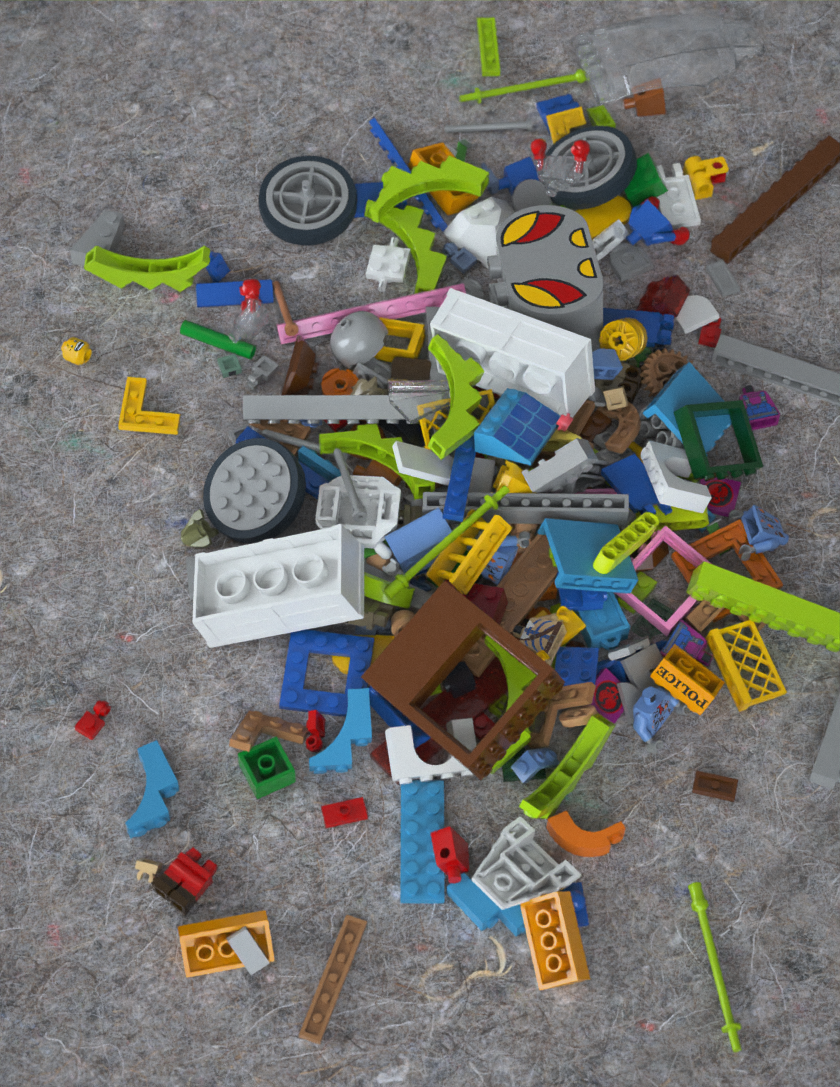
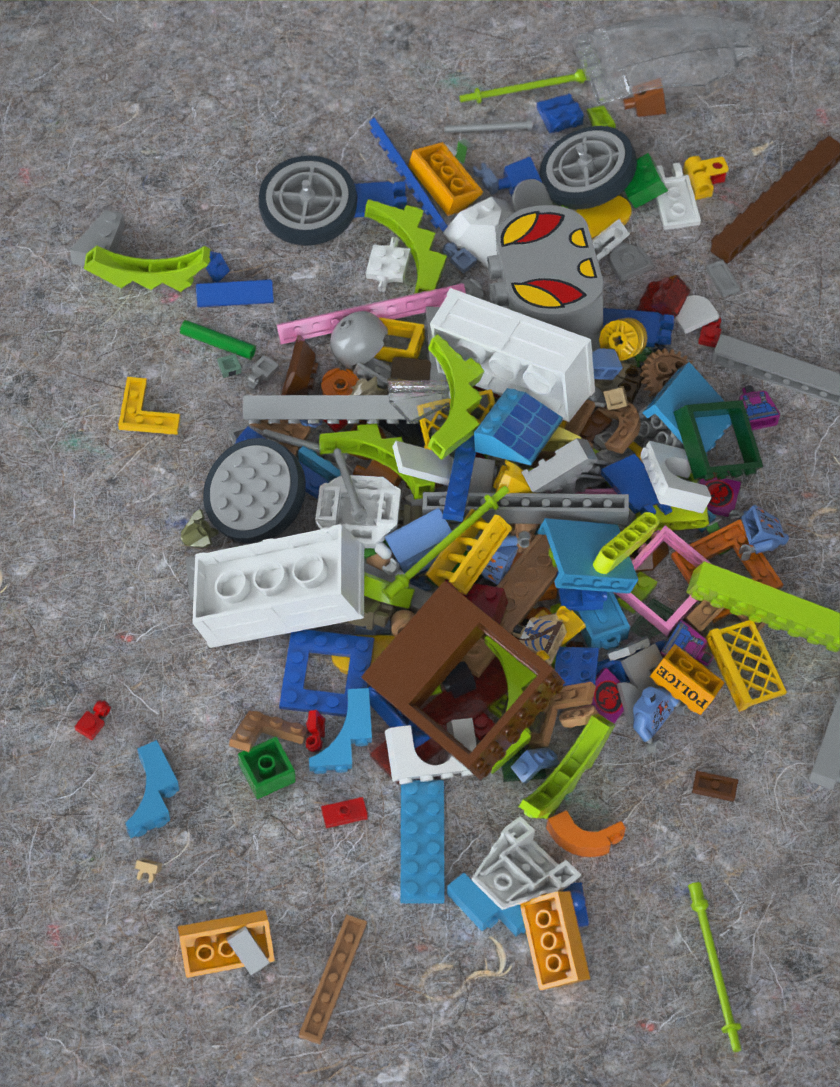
(76, 351): yellow head -> none
(185, 880): red hips -> none
(254, 315): clear torso -> none
(290, 328): nougat bar -> none
(424, 178): lime arch -> none
(450, 853): red torso -> none
(488, 47): lime plate -> none
(559, 172): clear torso -> none
(562, 122): yellow tile -> none
(564, 422): coral plate -> none
(652, 226): blue torso -> none

